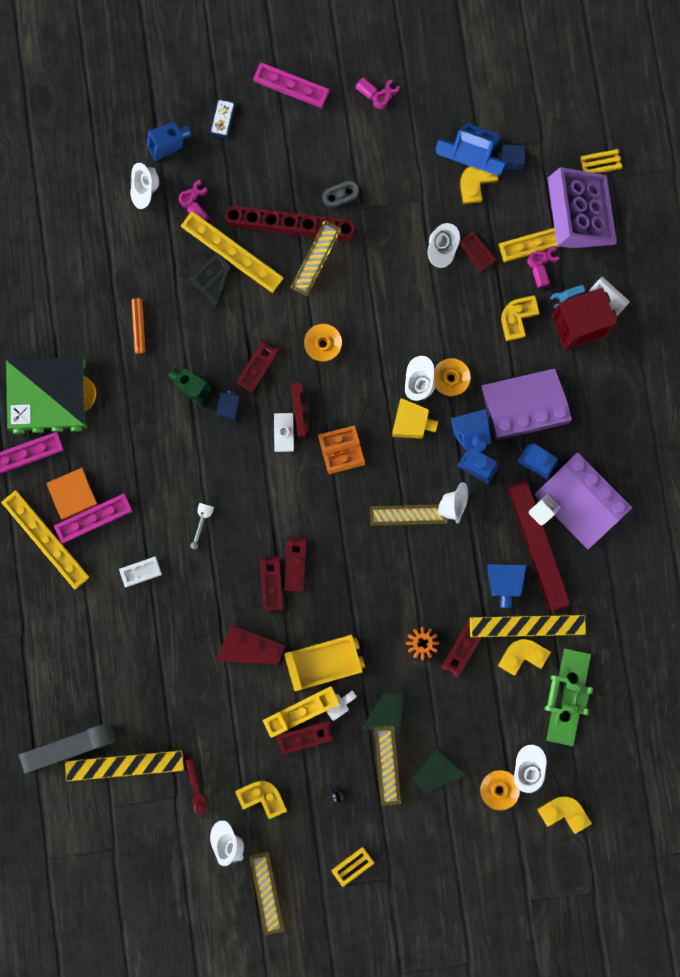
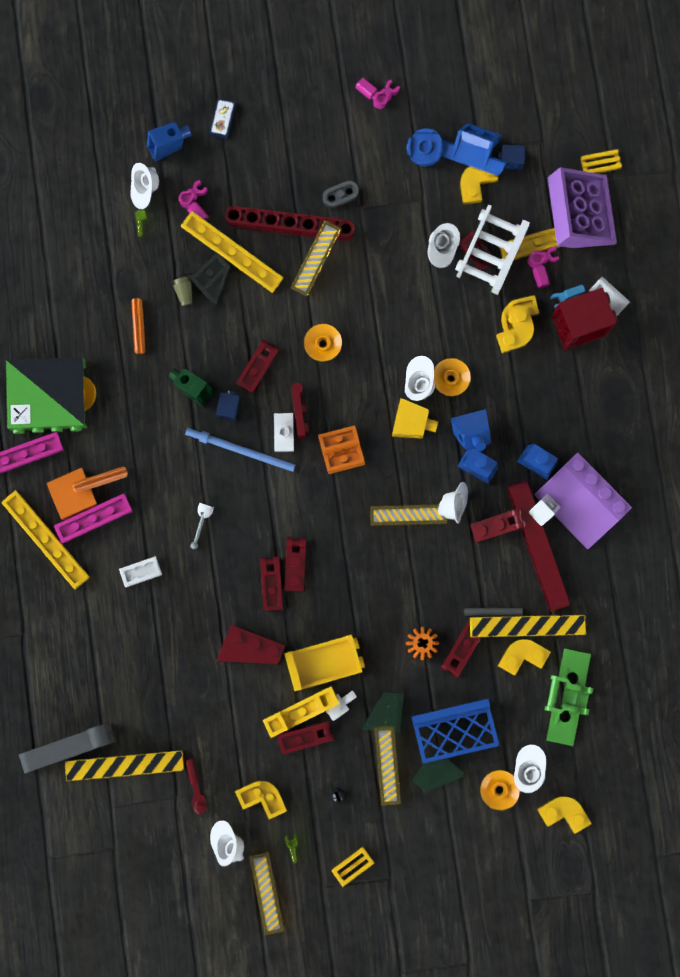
(99, 479): none -> orange axle
(140, 216): none -> clear neon green hand
(183, 290): none -> olive cone
(205, 437): none -> medium blue bar
(291, 85): dark pink plate -> none
(292, 844): none -> clear neon green hand
(425, 147): none -> blue tile
(448, 715): none -> blue fence
(493, 611): none -> dark grey bar
(497, 525): none -> dark red plate
(503, 264): none -> white fence
(506, 582): blue torso -> none
(521, 332): none -> yellow plate
(526, 404): medium lavender slope -> none

